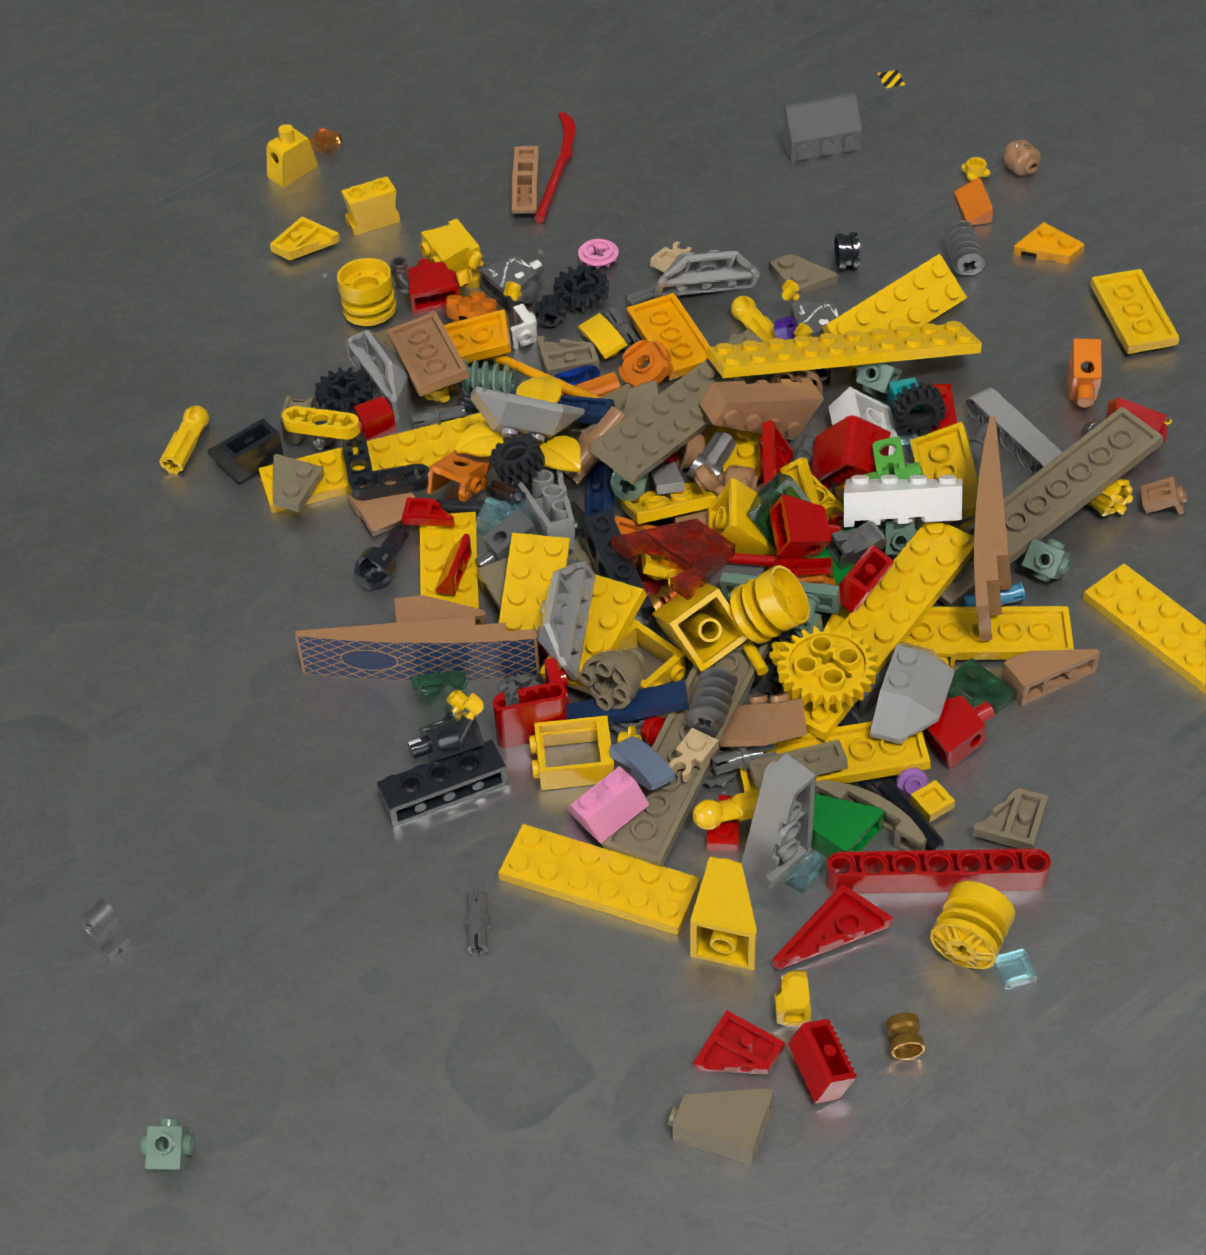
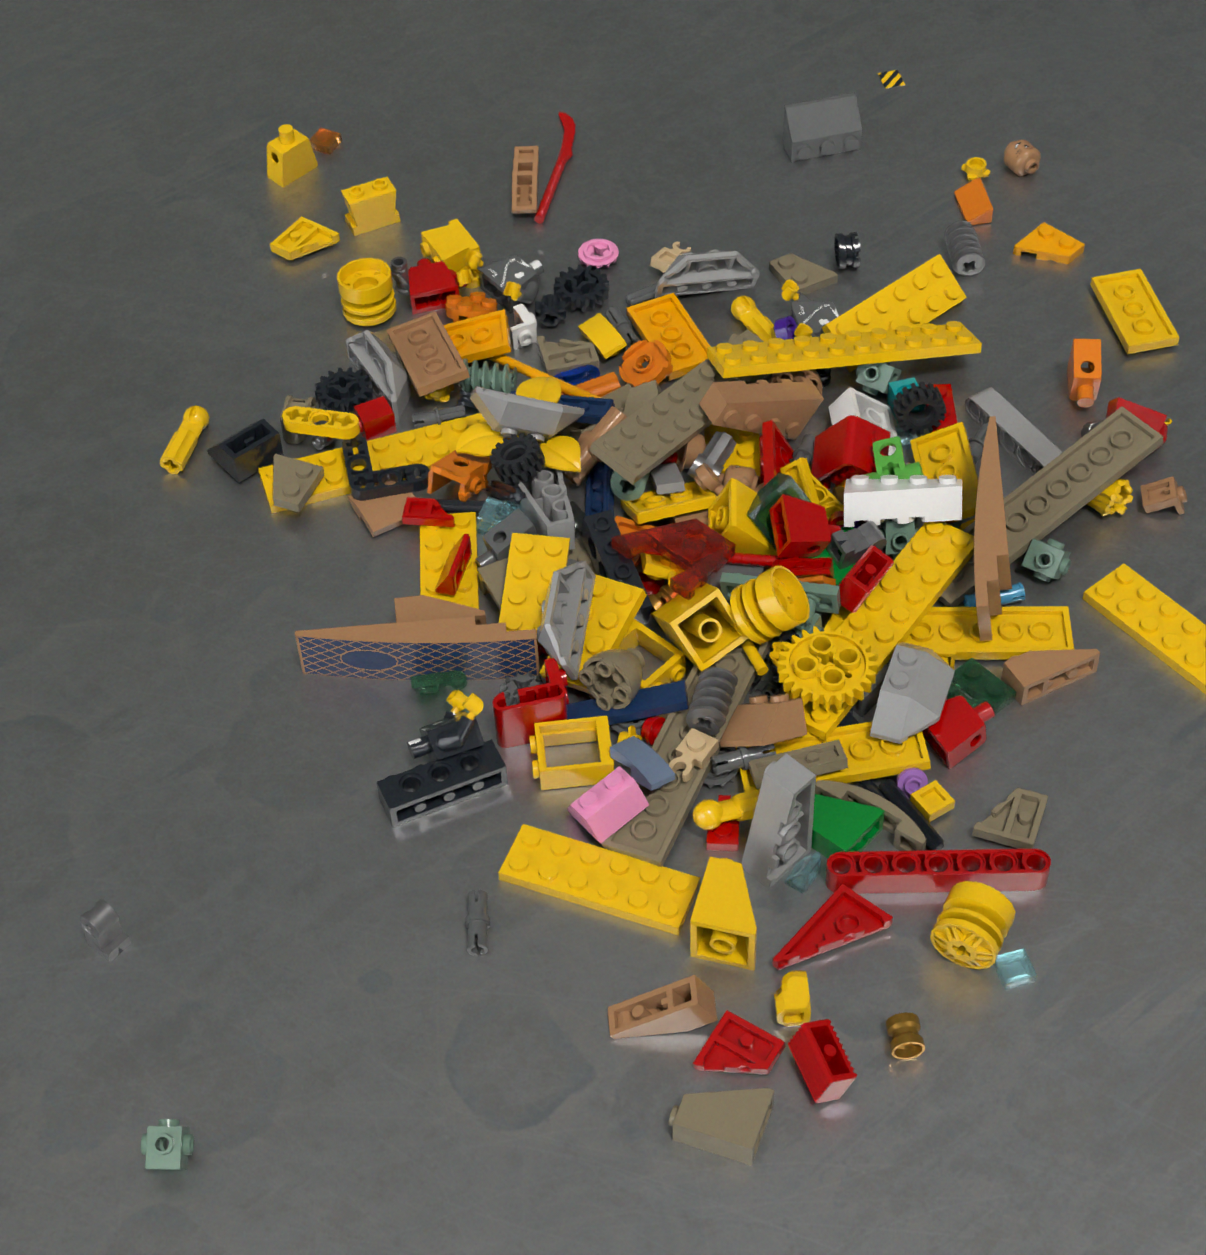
(379, 560): black piece -> none
(665, 1010): none -> medium nougat slope

